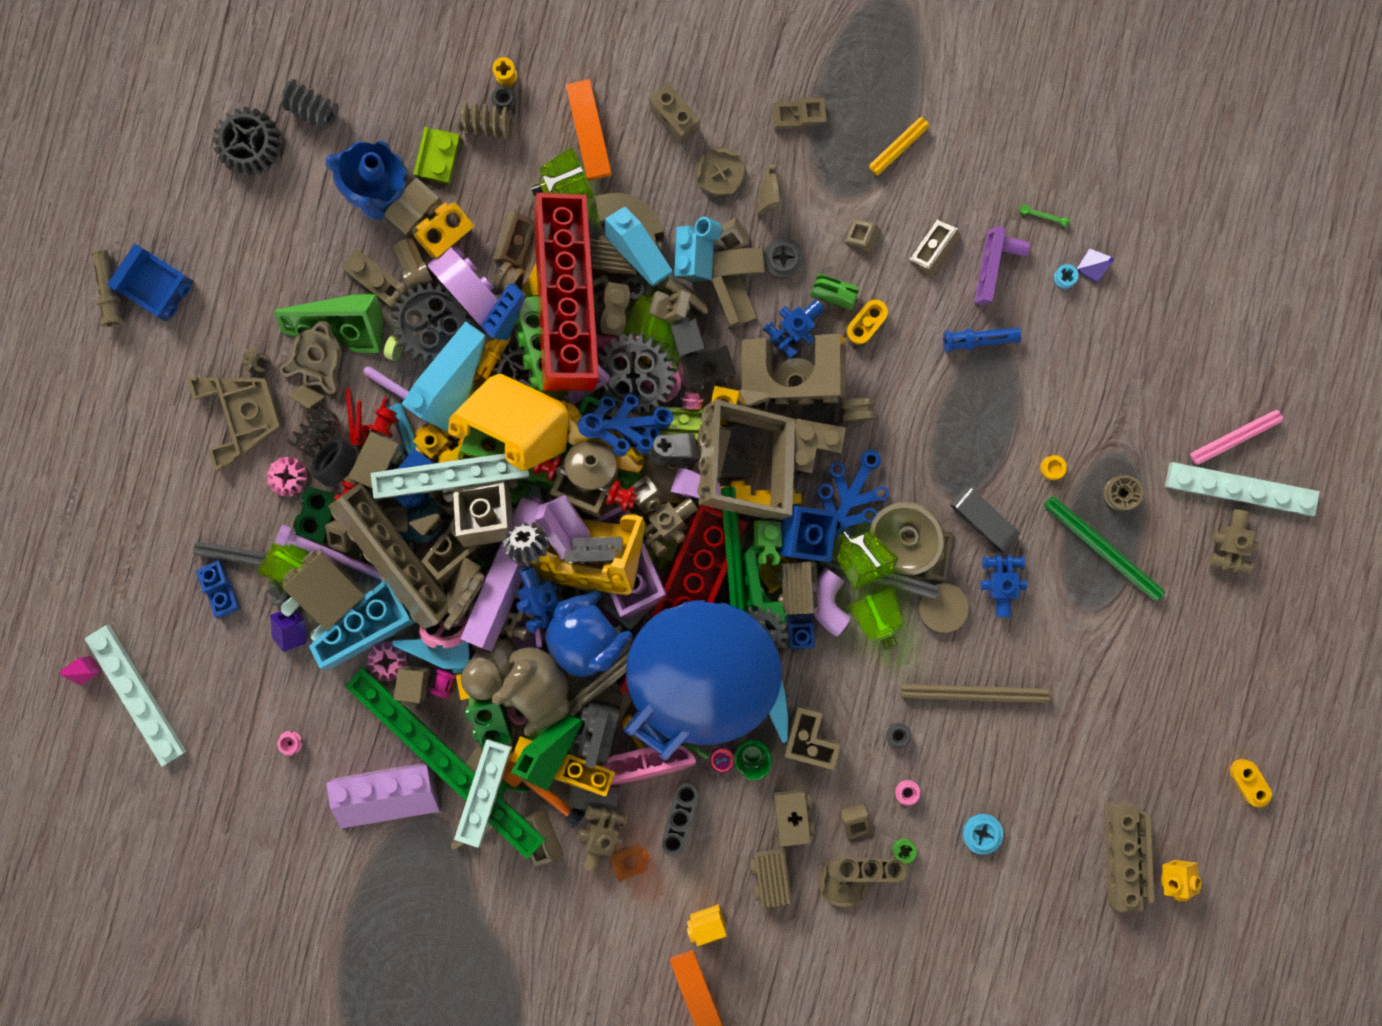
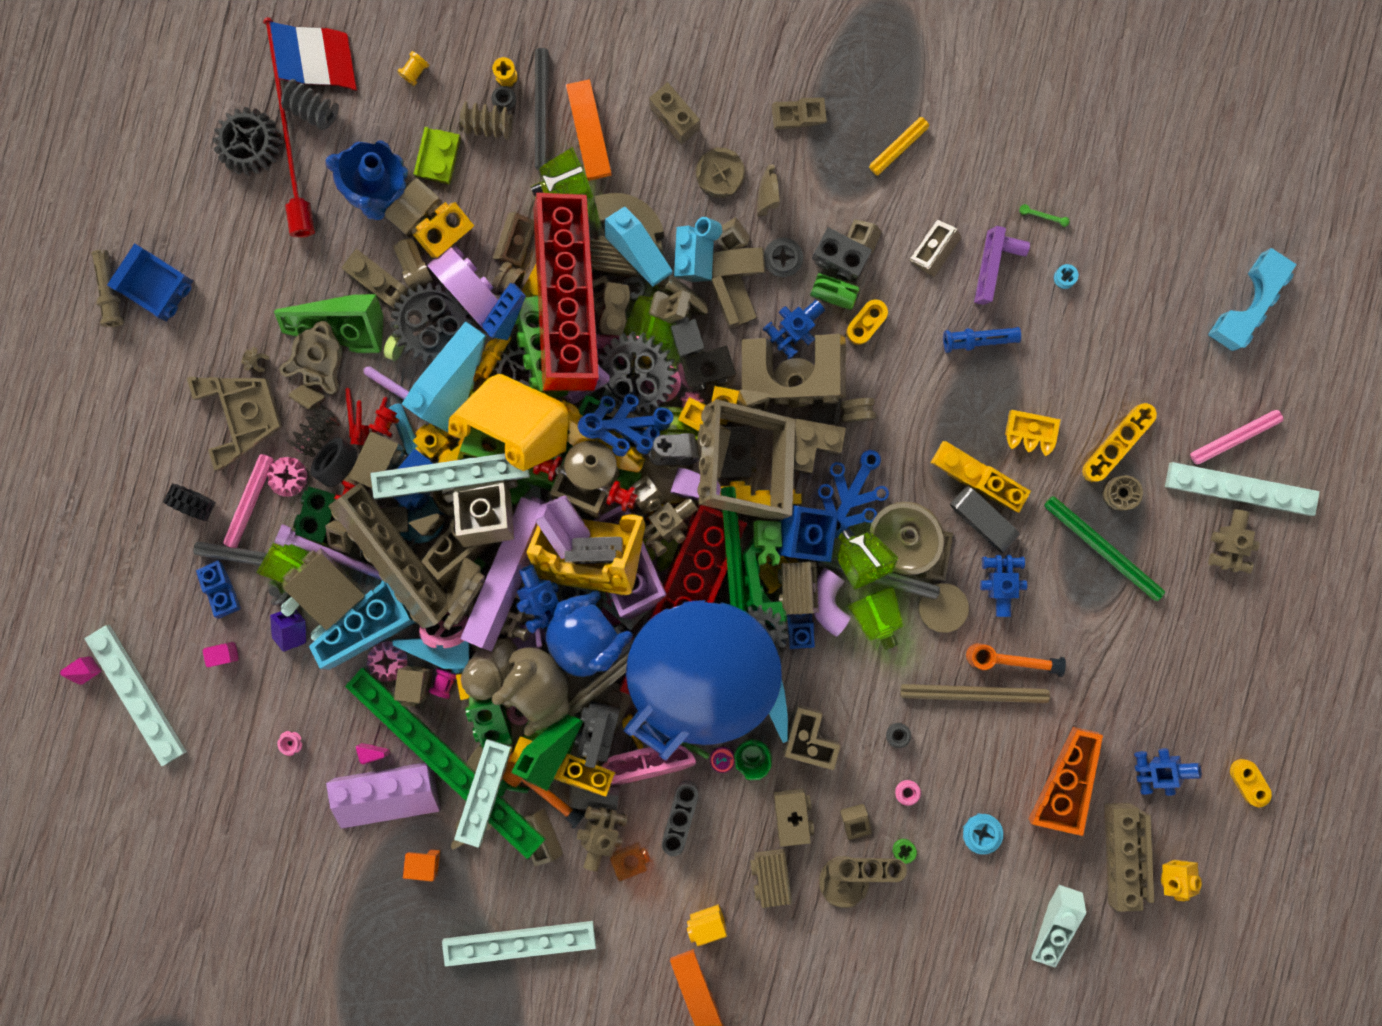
(189, 502): none -> black tyre
(220, 654): none -> dark pink slope
(248, 501): none -> bright pink axle
(310, 58): none -> flag
(370, 753): none -> dark pink slope
(413, 68): none -> yellow bush
(421, 866): none -> orange panel
(519, 943): none -> light aqua plate
(526, 544): flat silver gear -> none
(541, 107): none -> dark grey axle
(692, 413): none -> yellow plate
(844, 248): none -> dark grey brick
(980, 477): none -> yellow slope
(1032, 429): none -> yellow plate
(1053, 467): yellow tile -> none
(1054, 666): none -> orange piece
(1059, 925): none -> light aqua slope
(1069, 787): none -> orange wedge
(1094, 265): dark purple slope -> none
(1119, 442): none -> yellow beam
(1165, 771): none -> blue piece
(1268, 276): none -> medium azure arch

